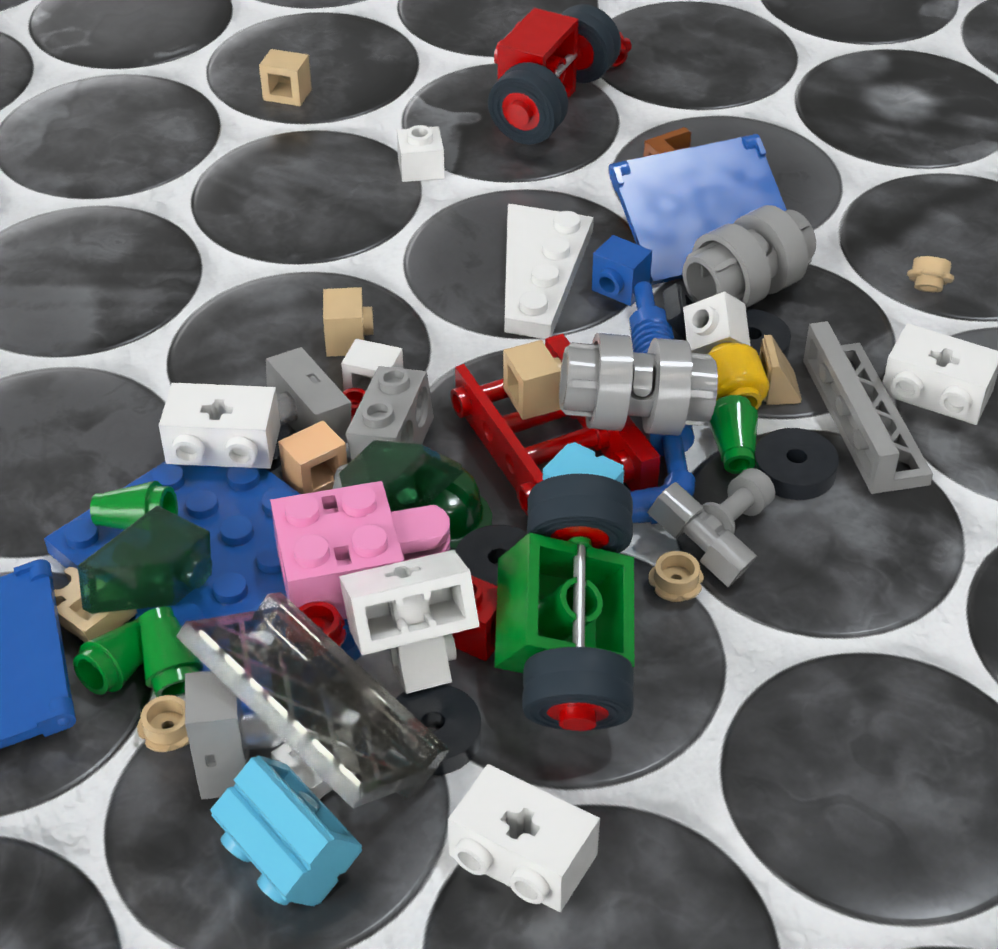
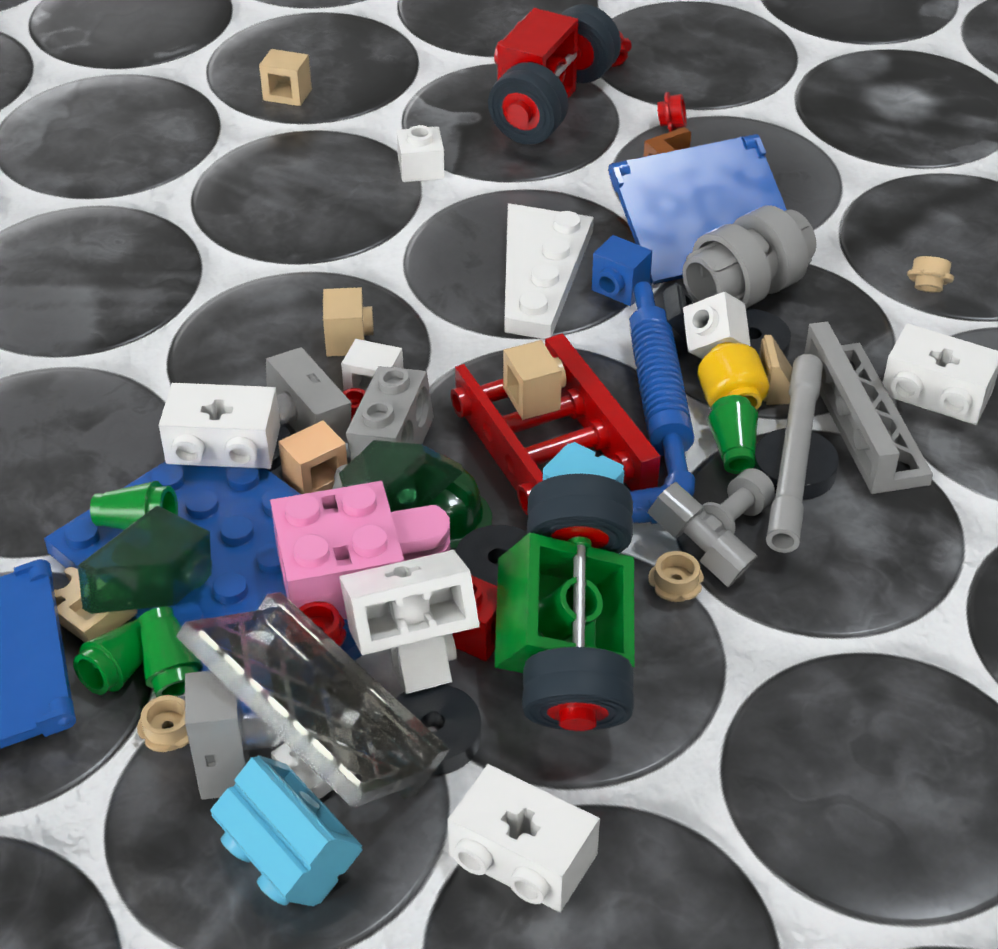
(661, 386): light grey piece -> none
(672, 111): none -> red plate
(787, 508): none -> light grey piece

